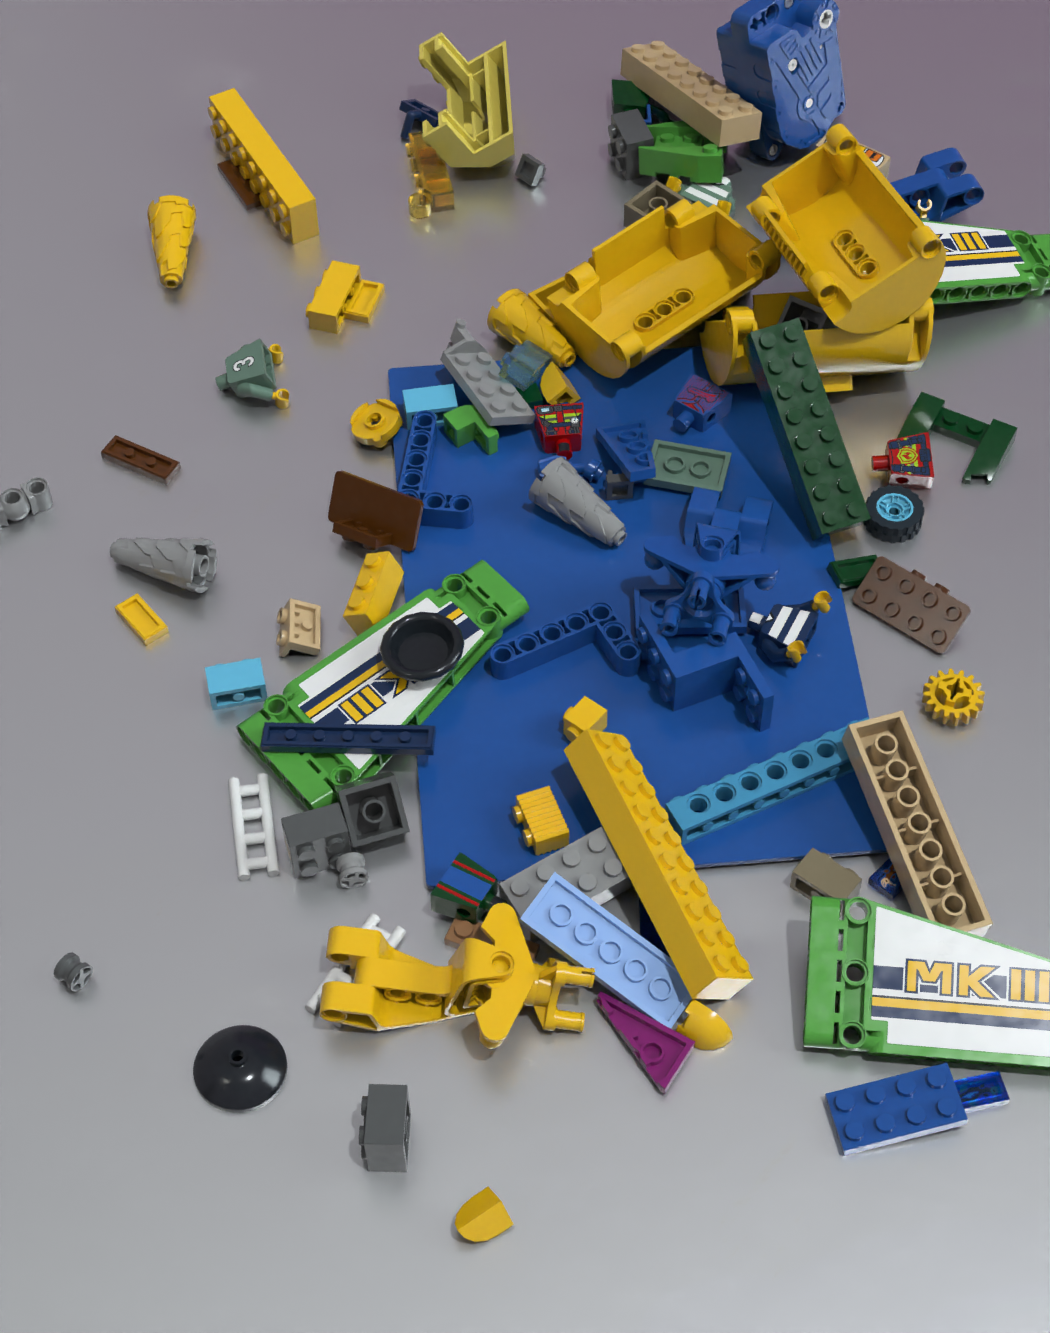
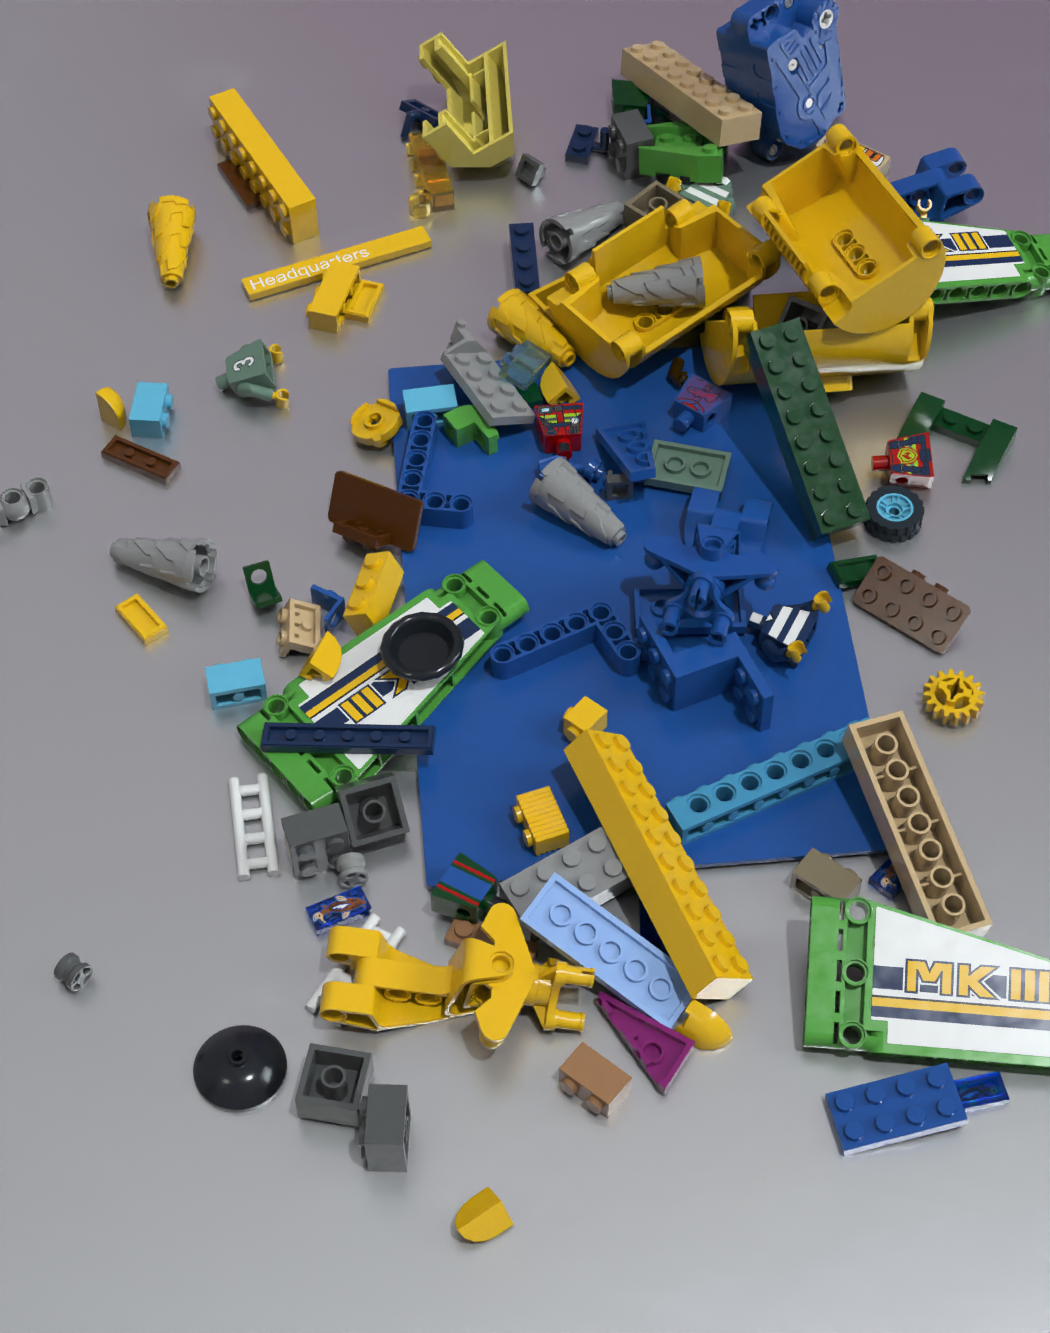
(111, 408): none -> yellow brick
(150, 410): none -> medium azure brick
(263, 593): none -> dark green bracket
(312, 269): none -> yellow tile
(323, 660): none -> yellow brick
(330, 602): none -> blue bracket
(334, 1084): none -> dark grey brick
(339, 910): none -> tile
(523, 257): none -> dark blue brick
(578, 230): none -> light grey cone
(584, 143): none -> dark blue plate
(594, 1080): none -> medium nougat brick
(665, 286): none -> light grey cone
(675, 373): none -> dark brown arm

